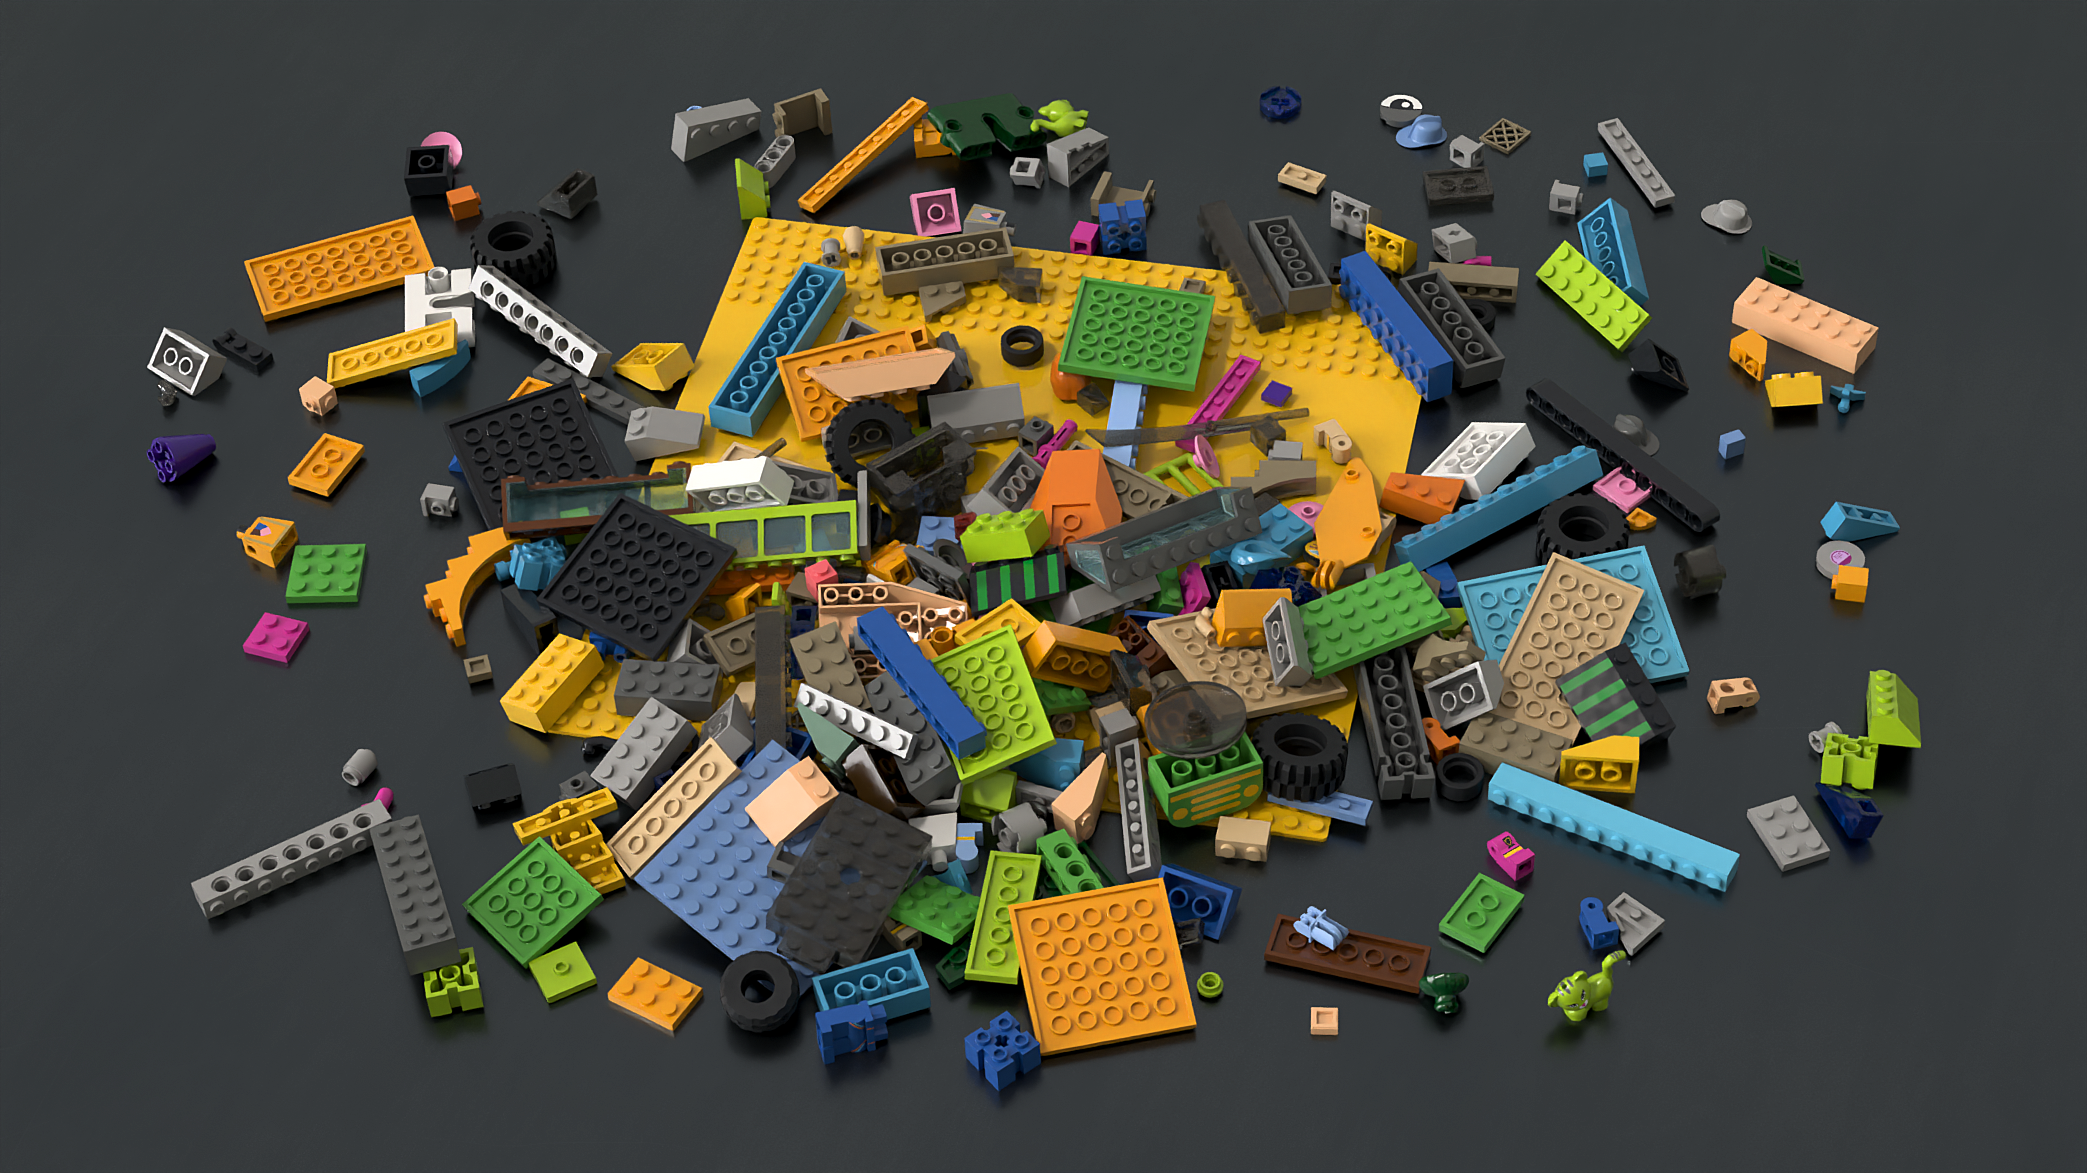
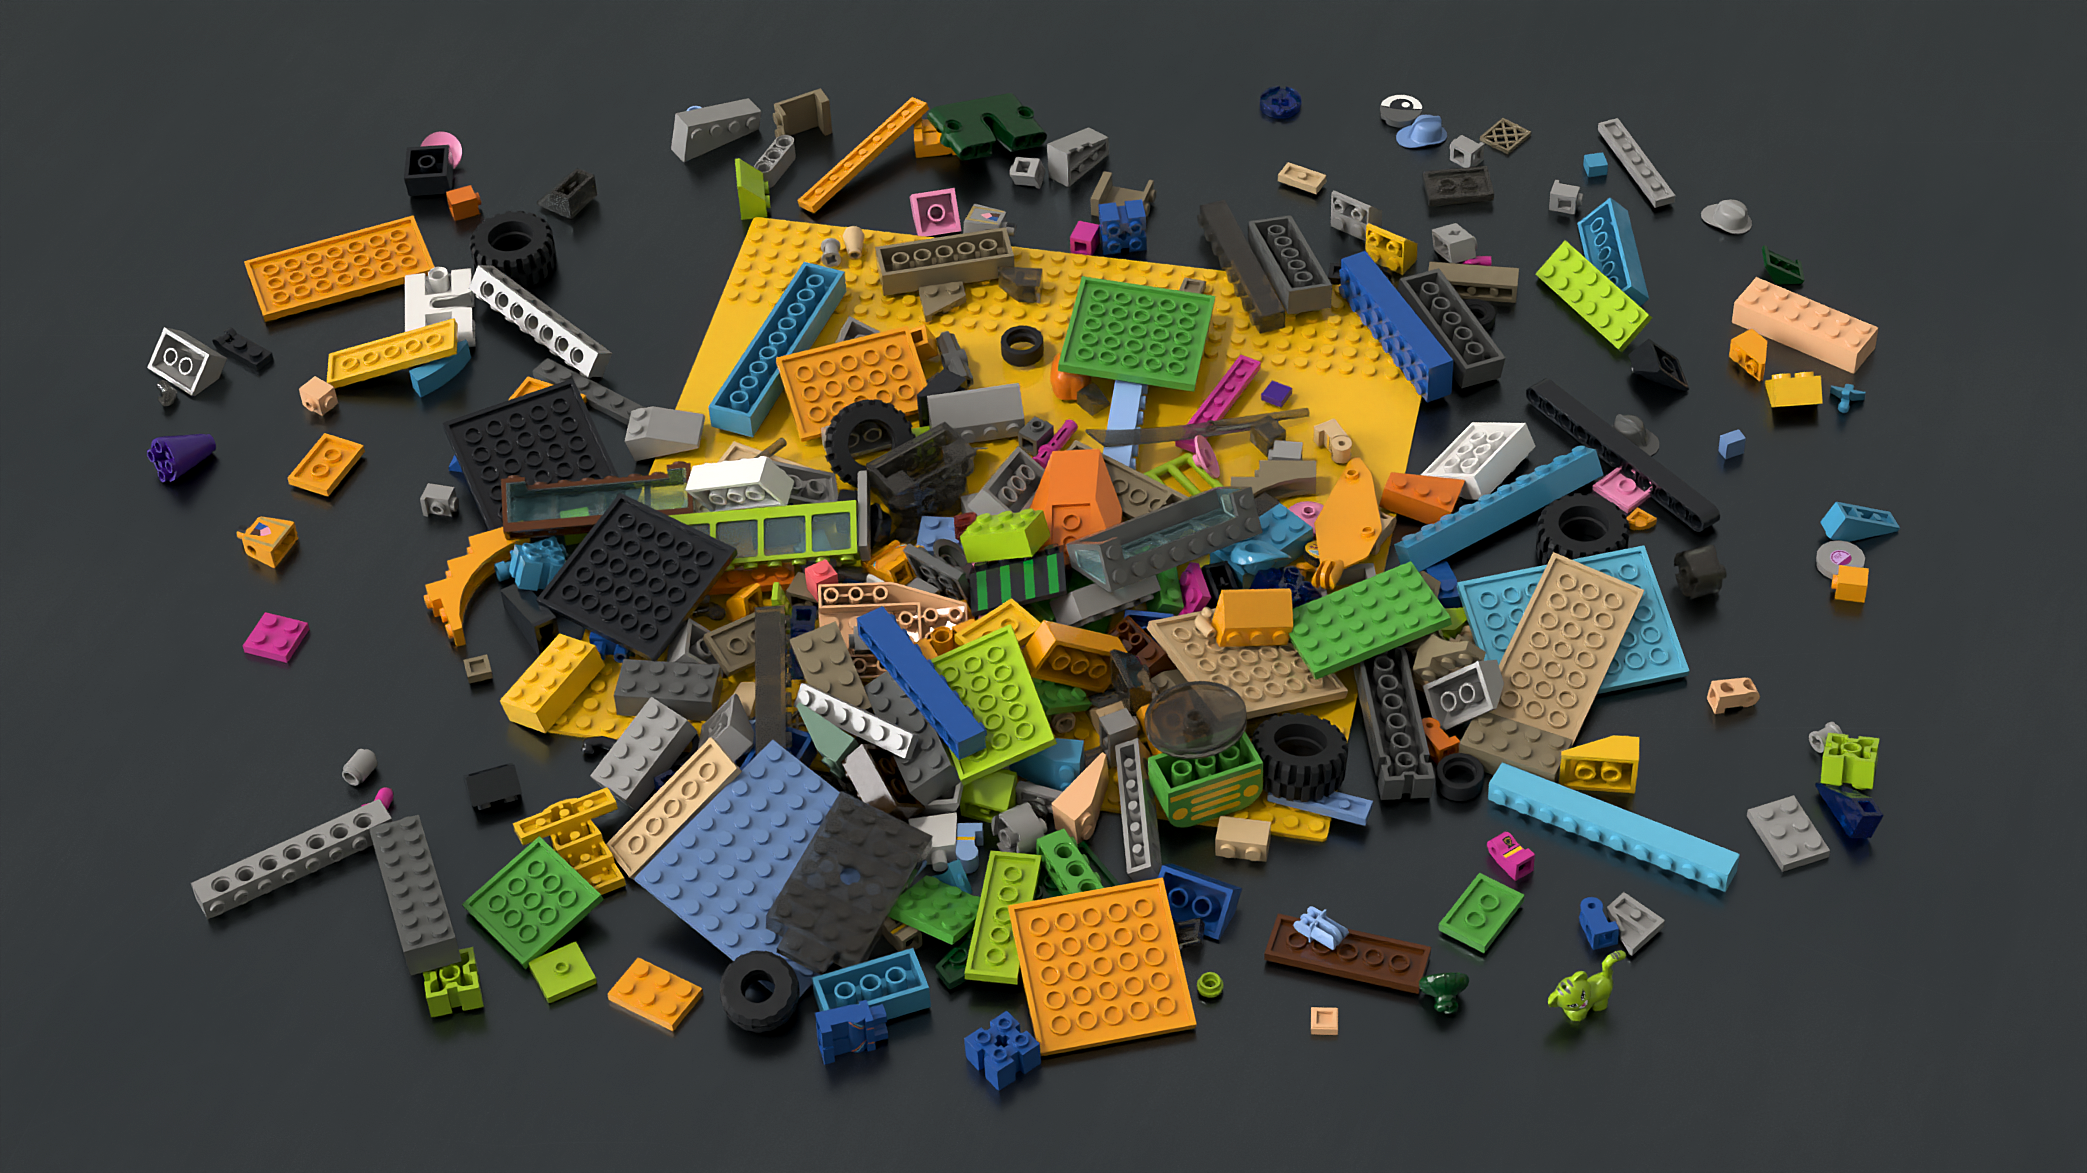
(326, 573): bright green plate -> none
(577, 786): dark grey brick -> none
(655, 365): yellow slope -> none
(781, 864): dark grey panel -> none
(793, 802): light nougat slope -> none
(883, 374): light nougat slope -> none
(1062, 117): lime animal -> none
(1287, 644): light grey slope -> none
(1616, 699): black slope -> none
(1892, 711): lime slope -> none

